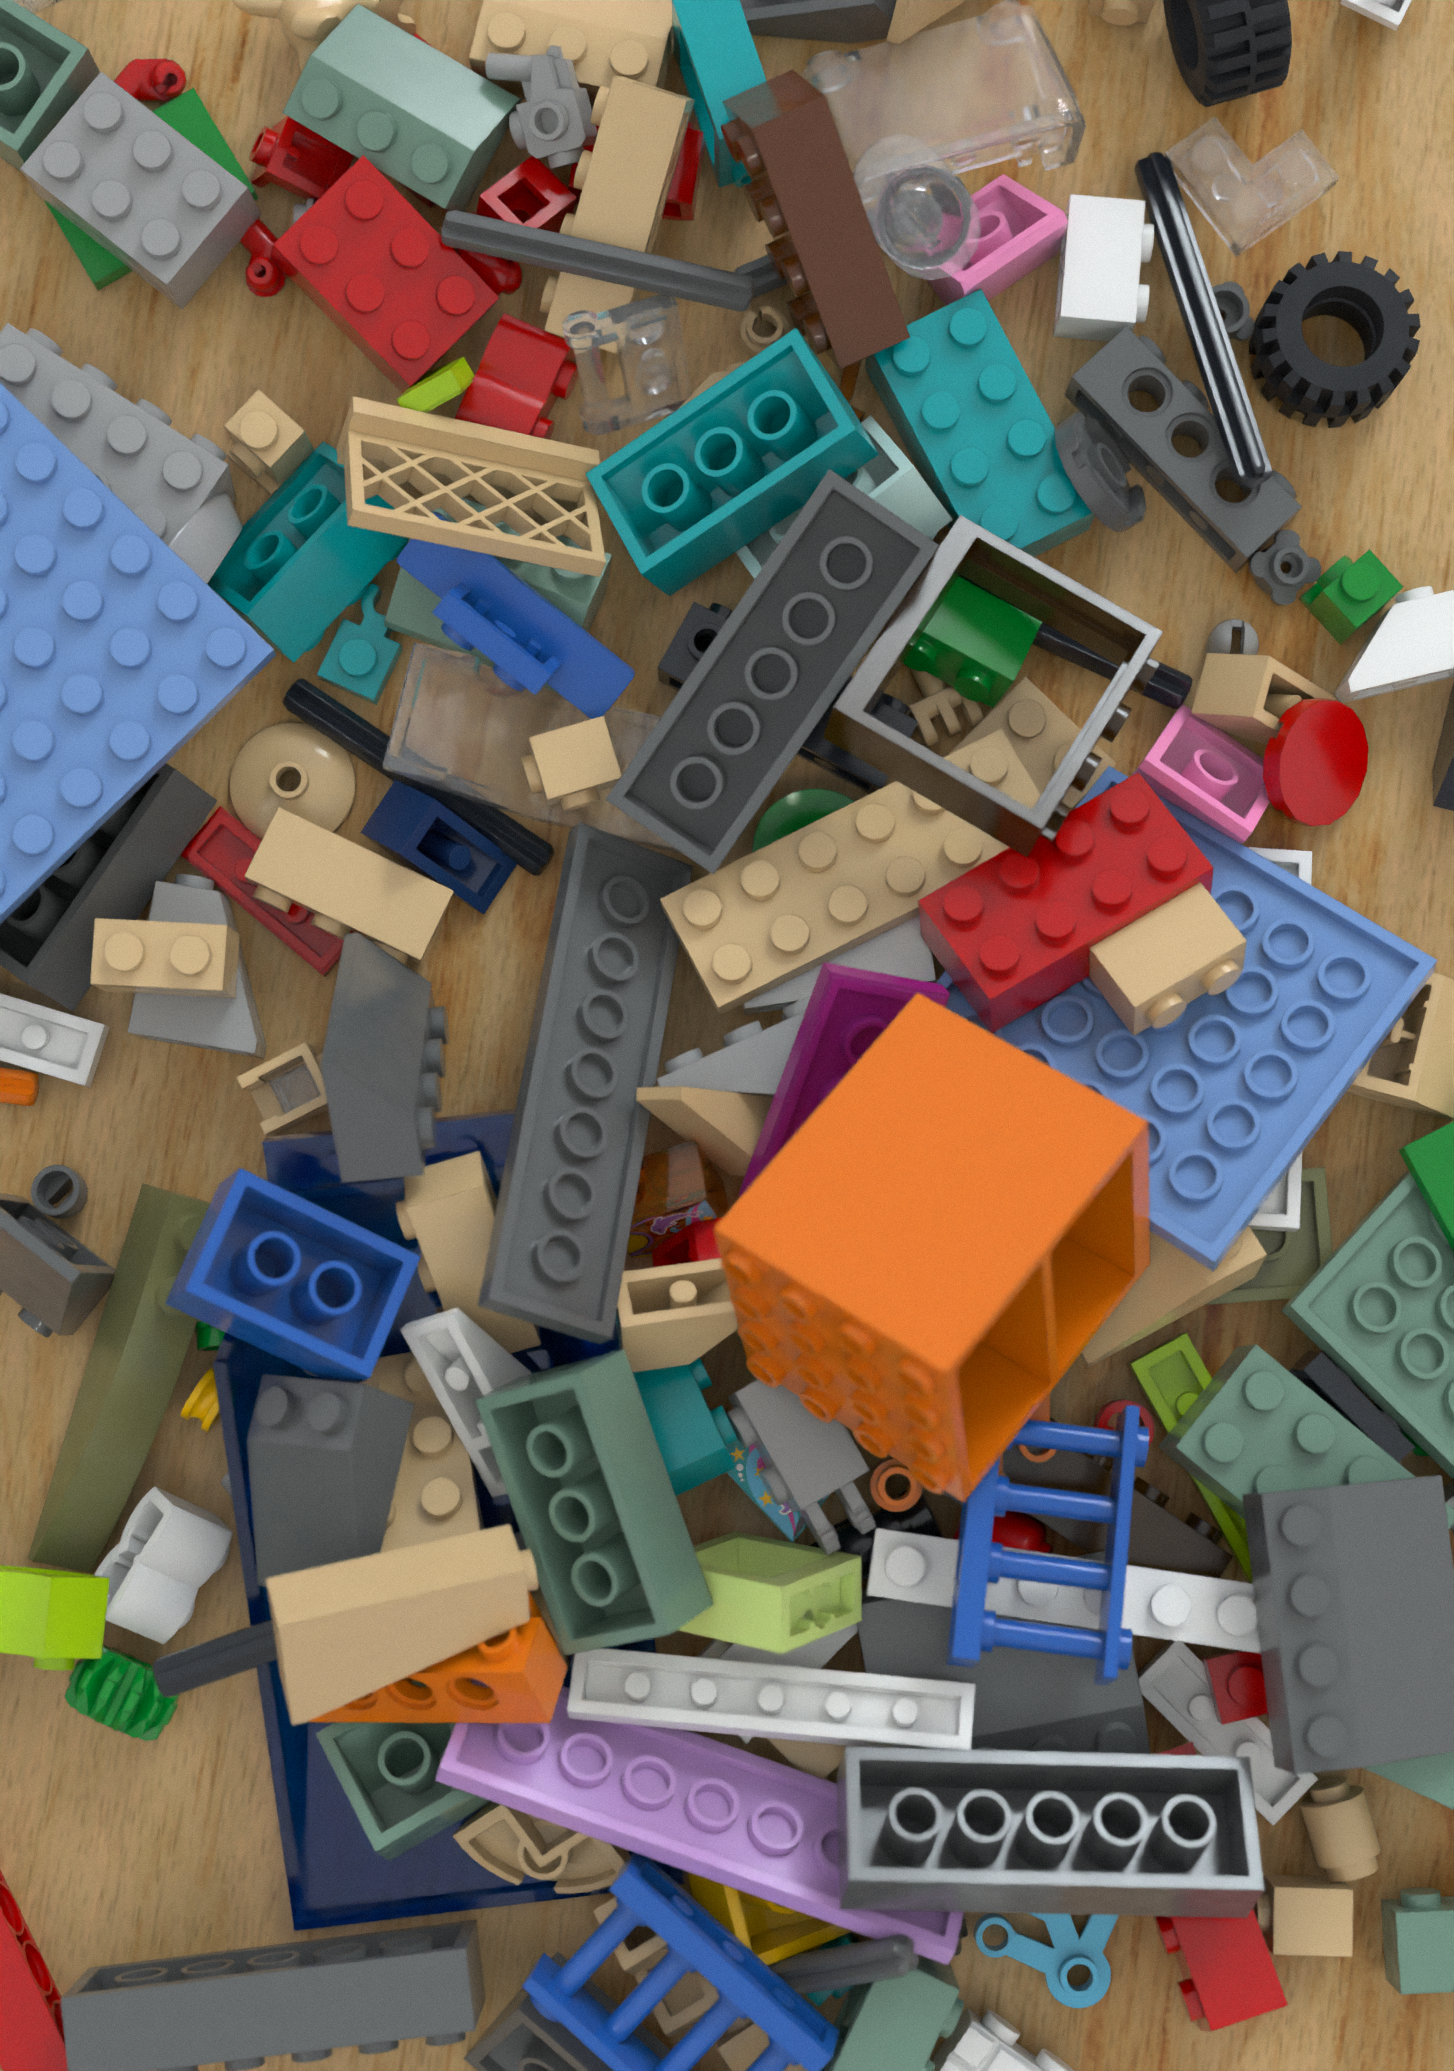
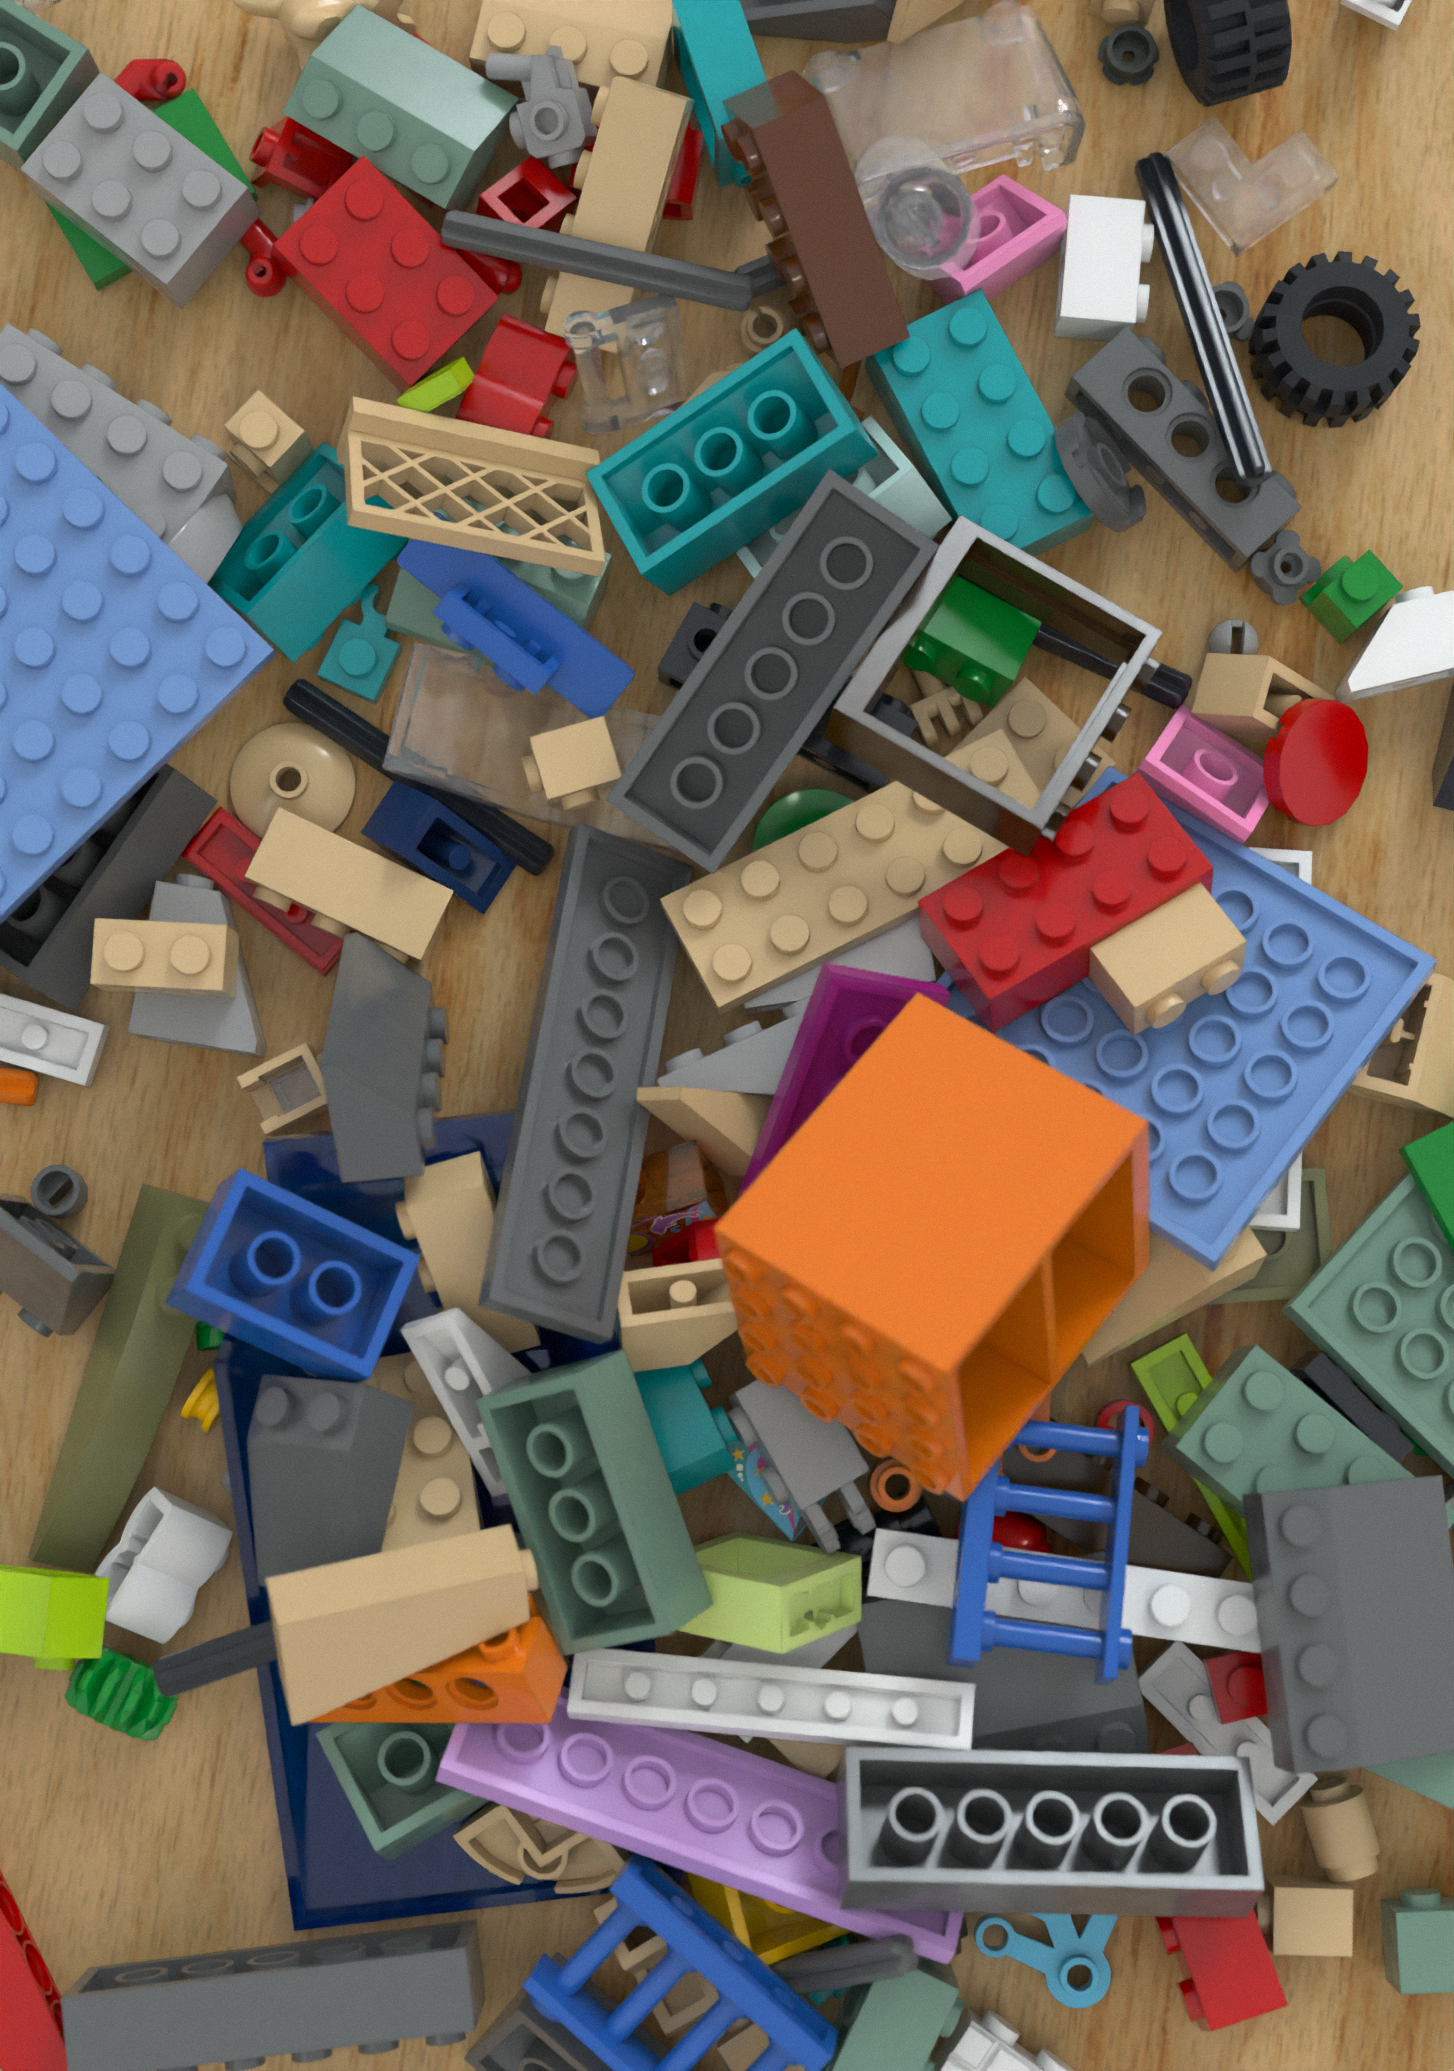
(1131, 40): none -> pearl dark grey plate

